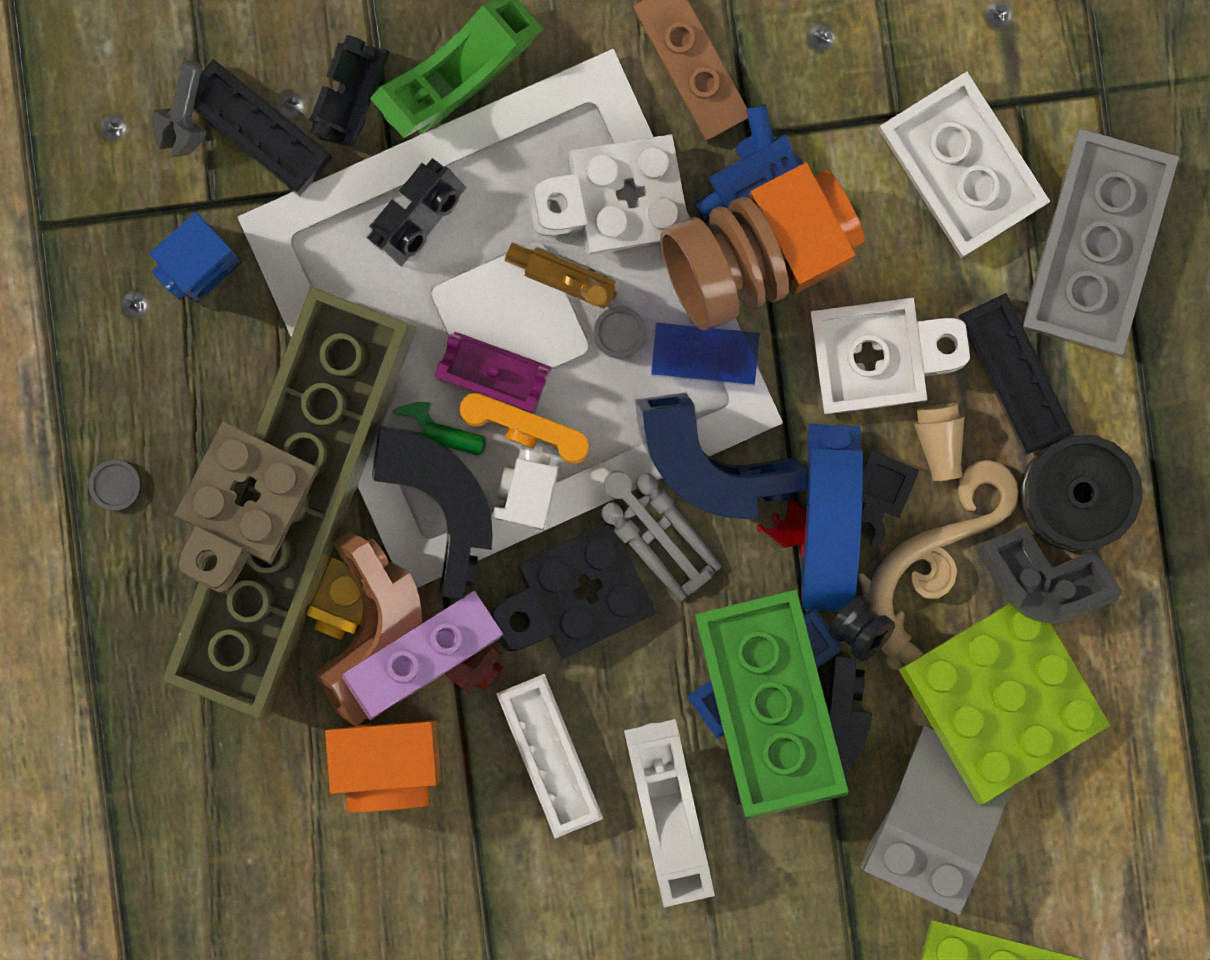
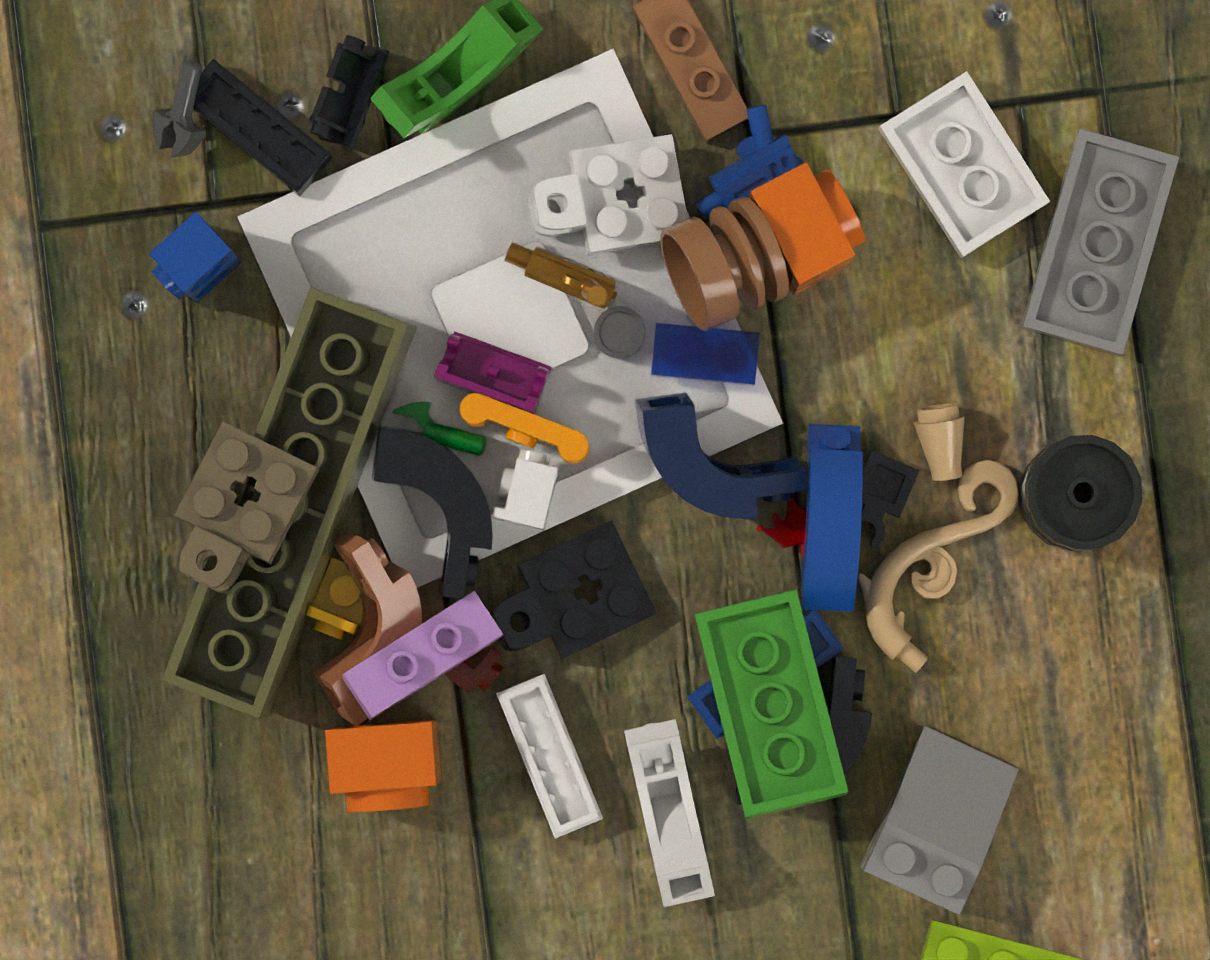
(115, 485): flat silver piece -> none
(432, 194): black hinge -> none
(619, 486): light grey piece -> none
(862, 628): black wheel -> none
(907, 349): white plate -> none
(1003, 700): lime plate -> none
(1015, 374): black plate -> none
(1043, 591): dark grey plate -> none

